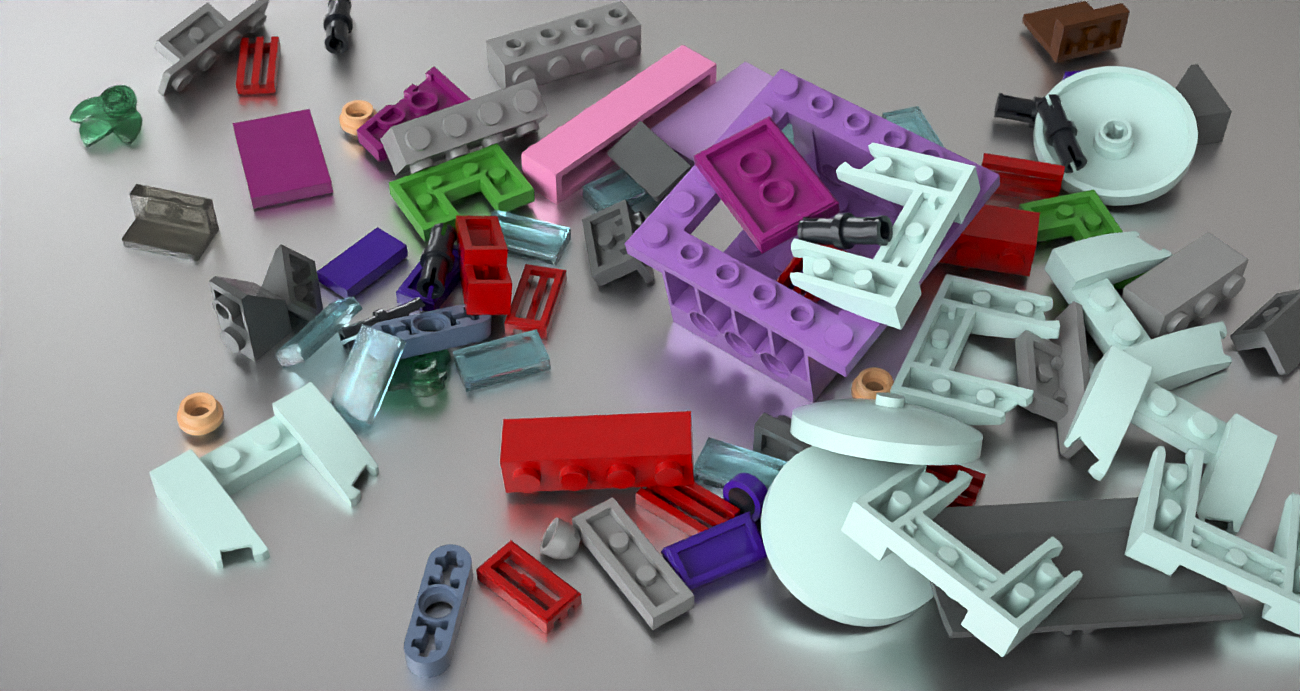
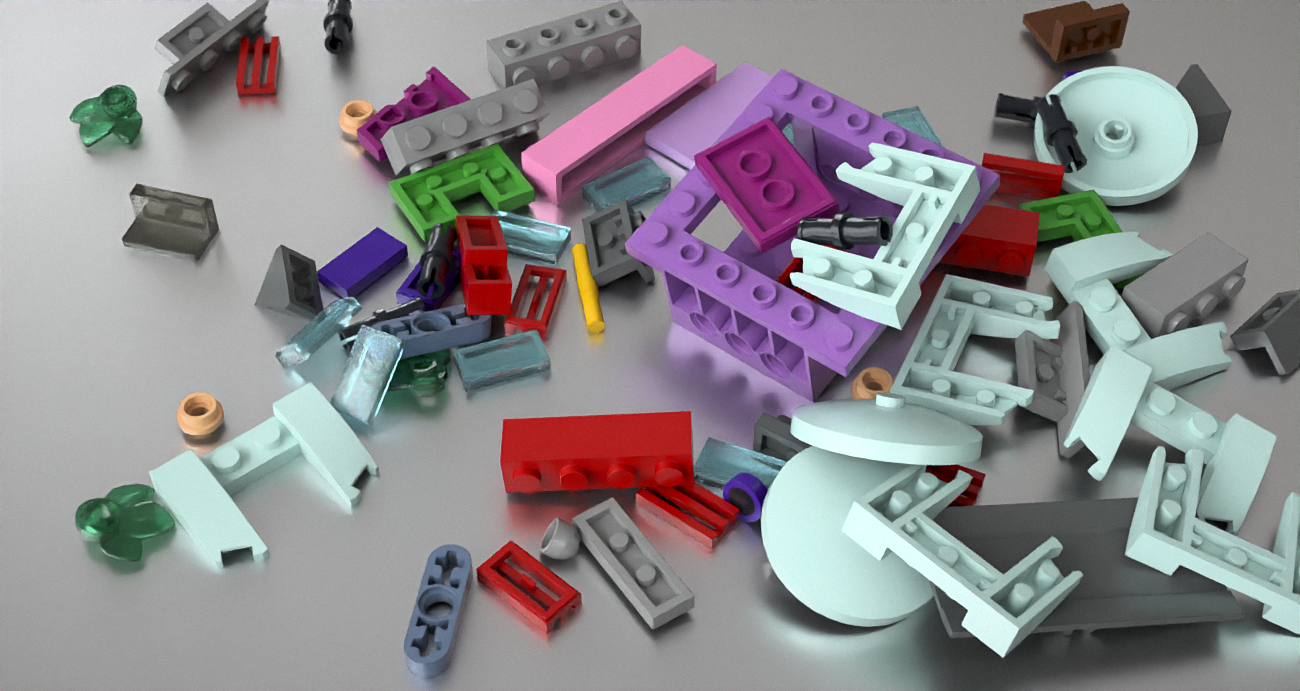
(123, 520): none -> clear green plate
(249, 316): dark grey slope -> none
(282, 158): magenta tile -> none
(588, 289): none -> yellow piece
(649, 161): dark grey panel -> none
(716, 552): dark purple tile -> none

